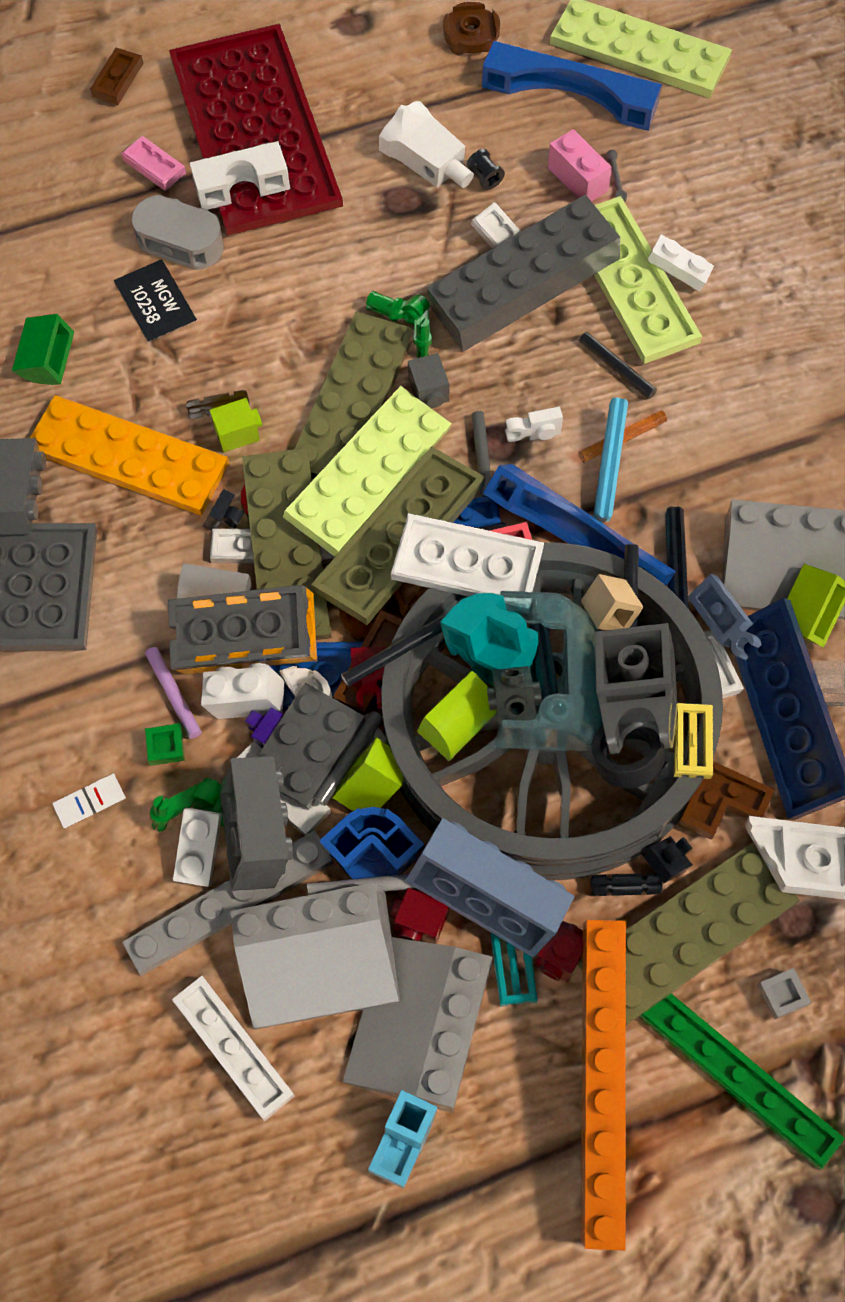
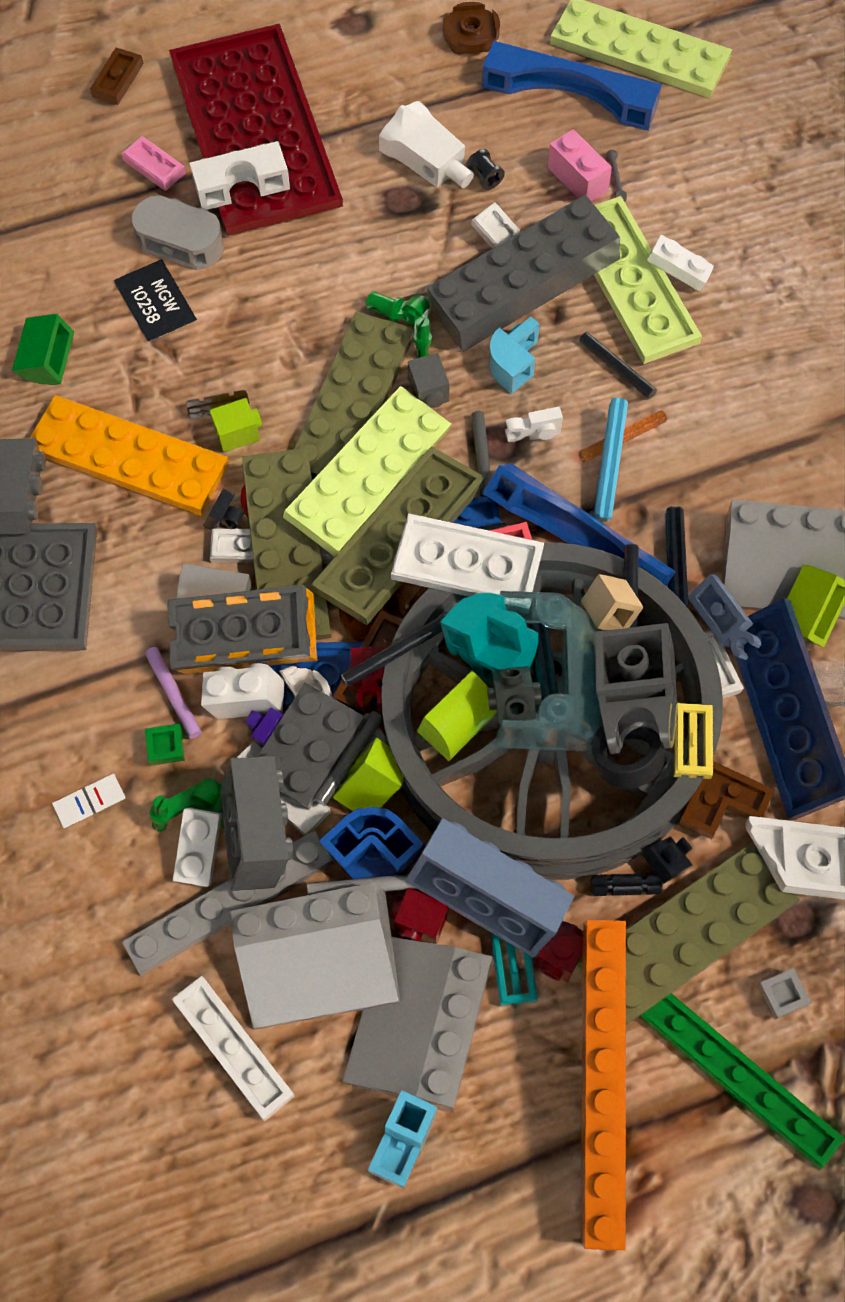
(509, 355): none -> medium azure brick

